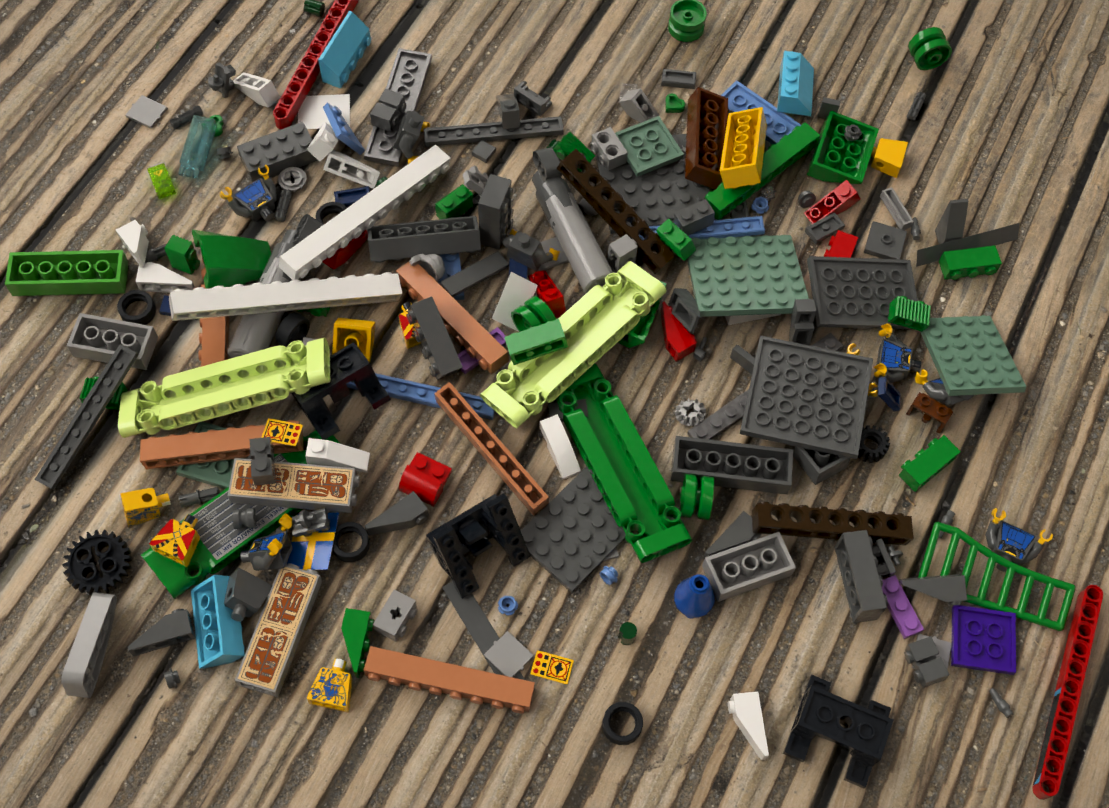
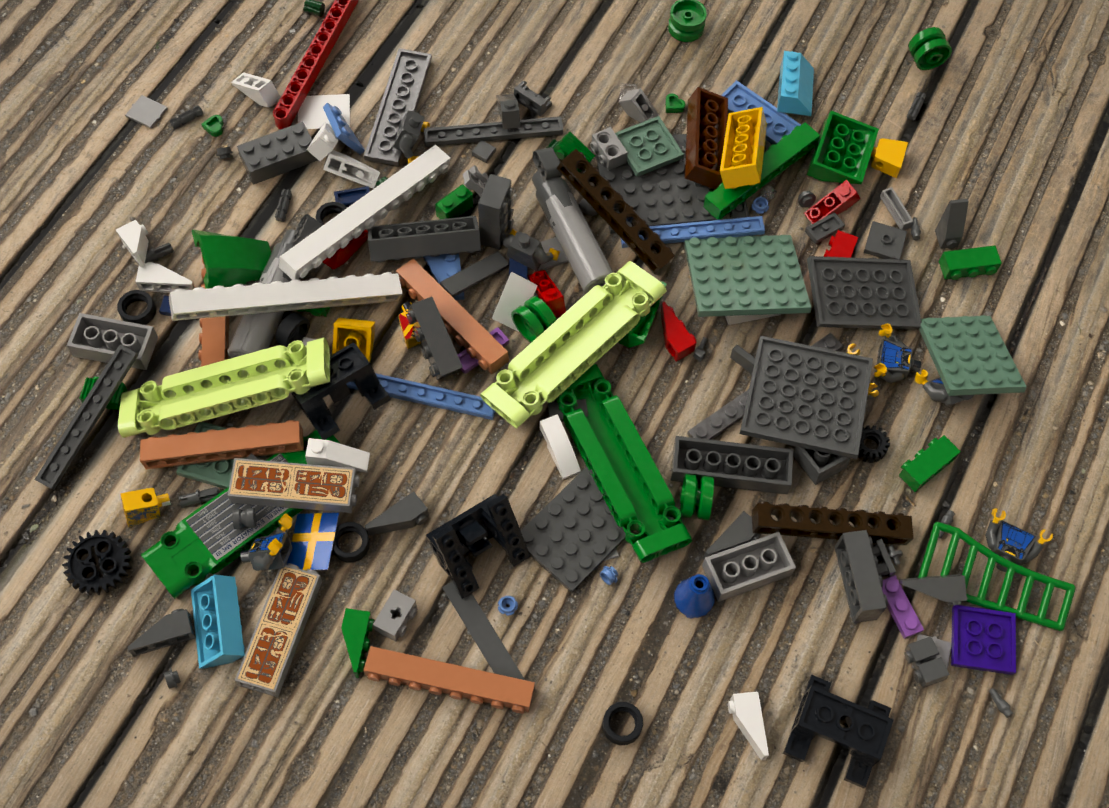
(66, 272): bright green brick -> none
(89, 646): light grey beam -> none
(161, 181): clear neon green tile -> none
(177, 540): torso -> none
(182, 254): green brick -> none
(197, 141): clear light blue hinge -> none
(221, 79): dark grey hips -> none
(245, 594): dark grey torso -> none
(255, 199): torso -> none
(262, 461): dark grey piece -> none
(282, 431): yellow sticker -> none
(298, 174): light grey gear -> none
(310, 522): dark grey hips -> none
(332, 687): torso -> none
(344, 50): medium azure slope -> none
(388, 113): dark grey piece -> none
(425, 478): red brick -> none
(431, 263): light grey piece -> none
(491, 449): nougat brick -> none
(508, 655): light grey piece -> none
(536, 341): brick -> none
(552, 667): yellow sticker -> none
(621, 252): light grey brick -> none
(627, 633): dark green piece -> none
(676, 239): green brick -> none
(678, 79): dark grey tile -> none
(685, 308): dark grey slope -> none
(694, 217): dark grey brick -> none
(694, 417): light grey gear -> none
(802, 321): dark grey slope -> none
(827, 105): dark grey slope -> none
(852, 133): dark grey plate -> none
(889, 394): dark blue tile -> none
(909, 313): green brick -> none
(931, 409): reddish brown window -> none
(984, 239): dark grey sticker -> none
(1062, 696): red beam -> none

